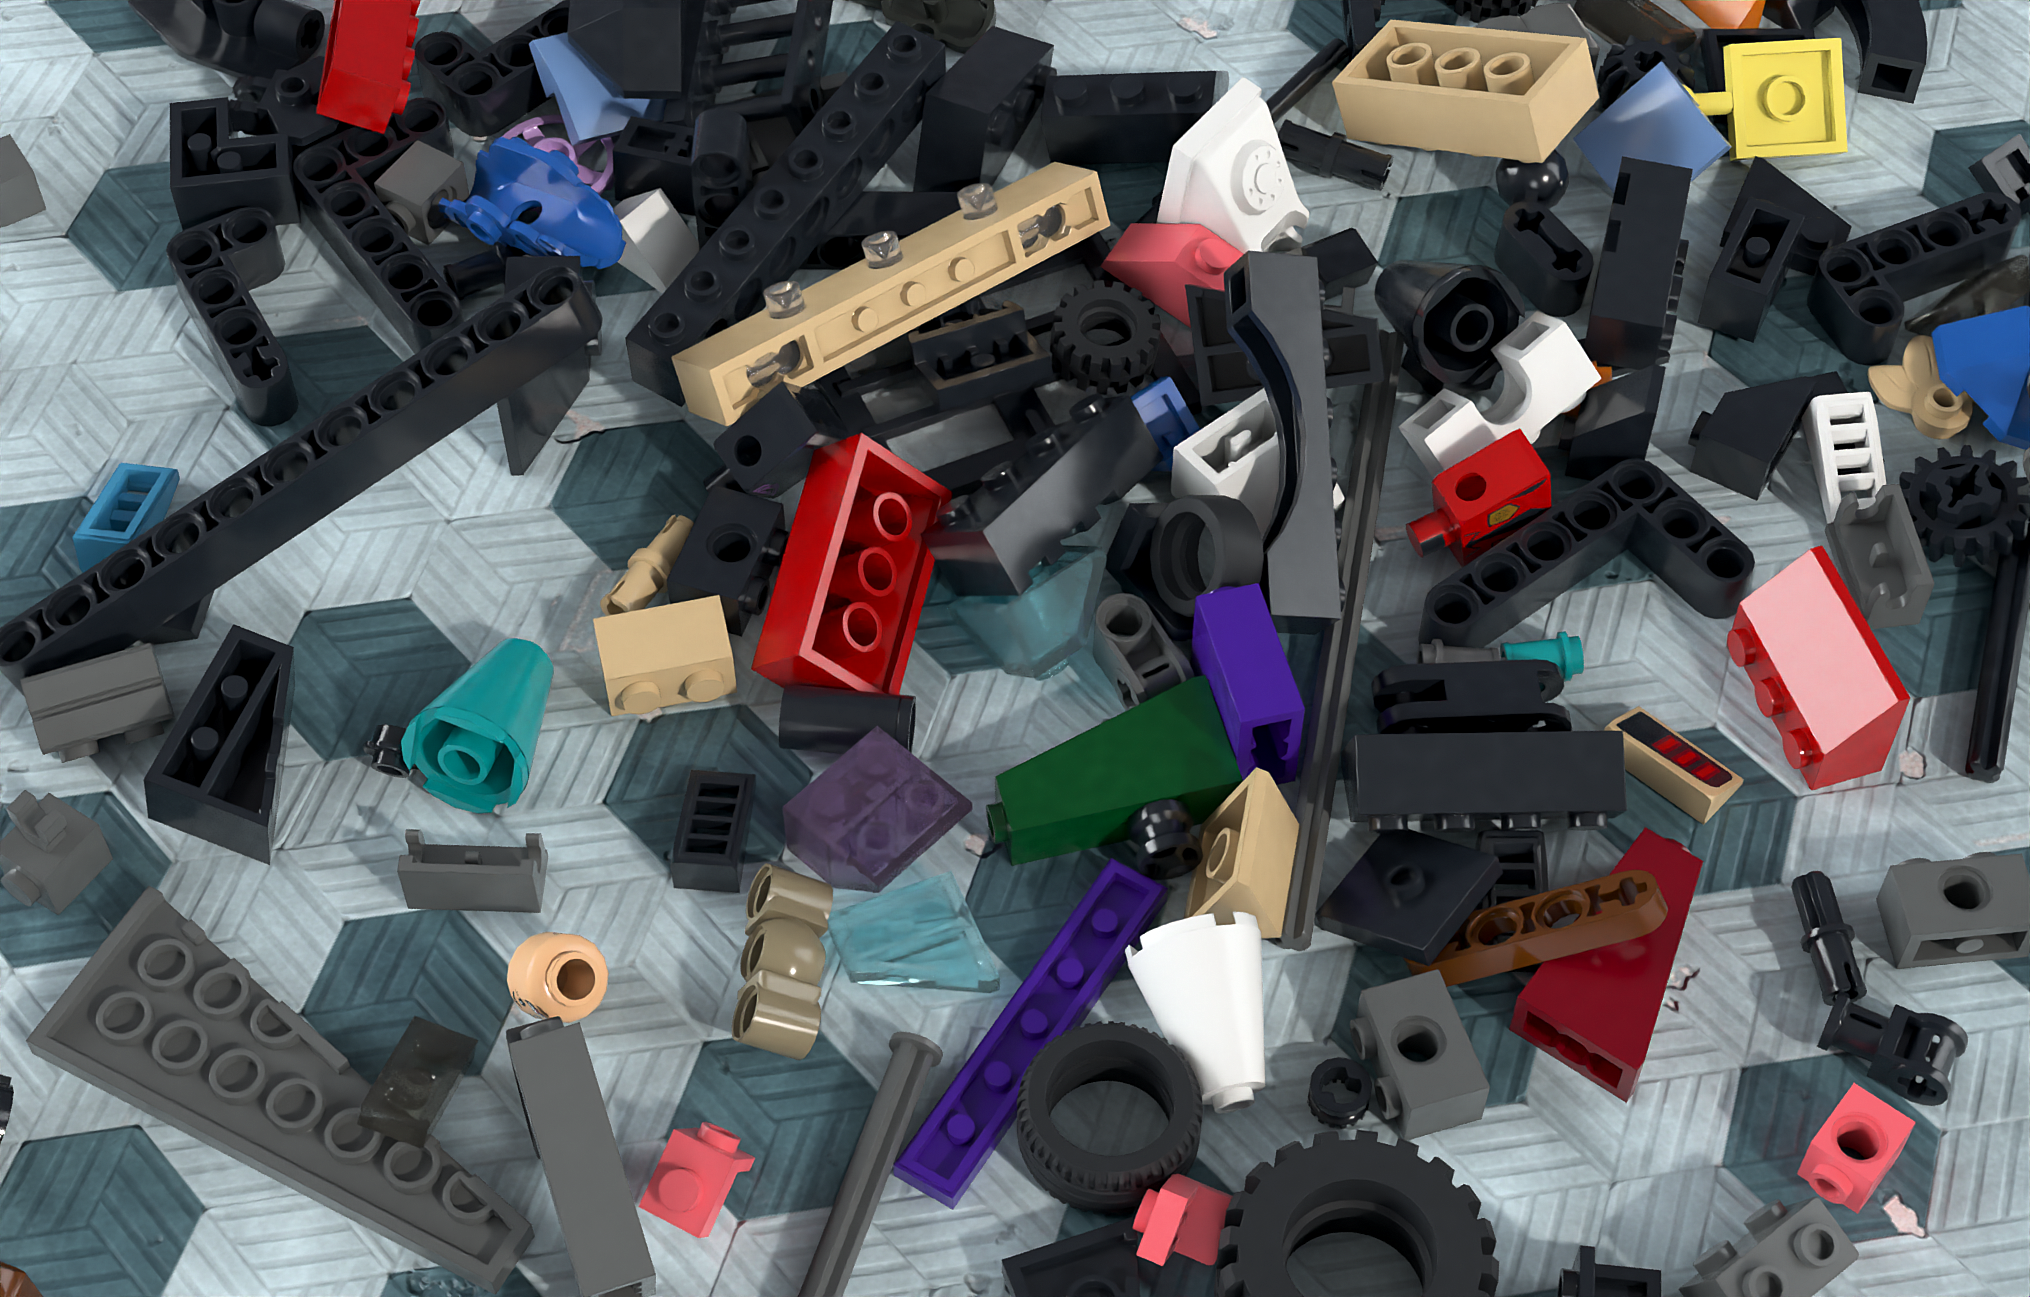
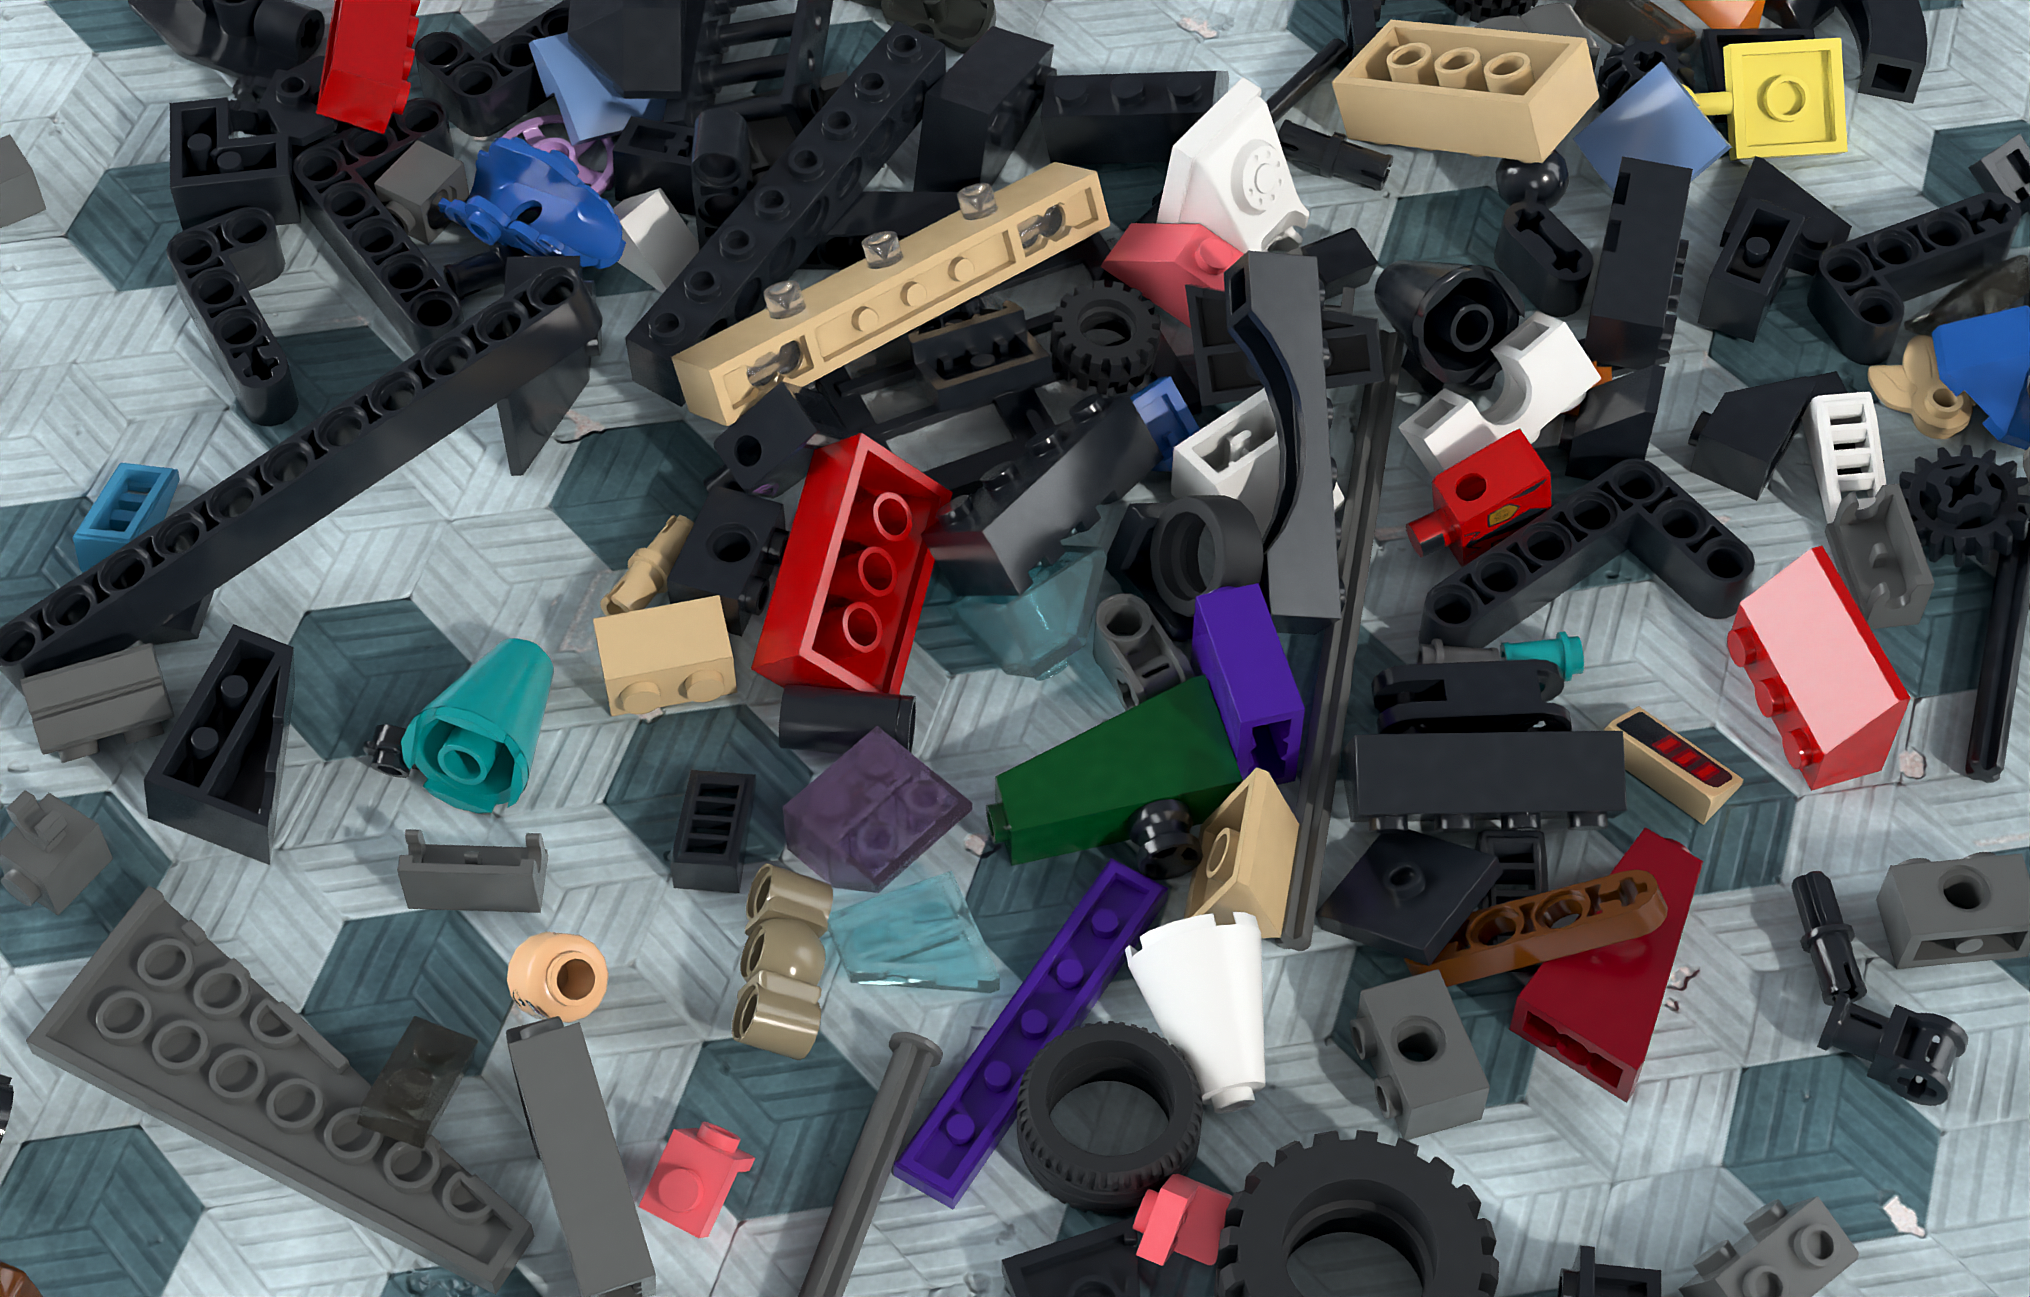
(1324, 1104): black bush -> none
(1866, 1126): coral brick -> none

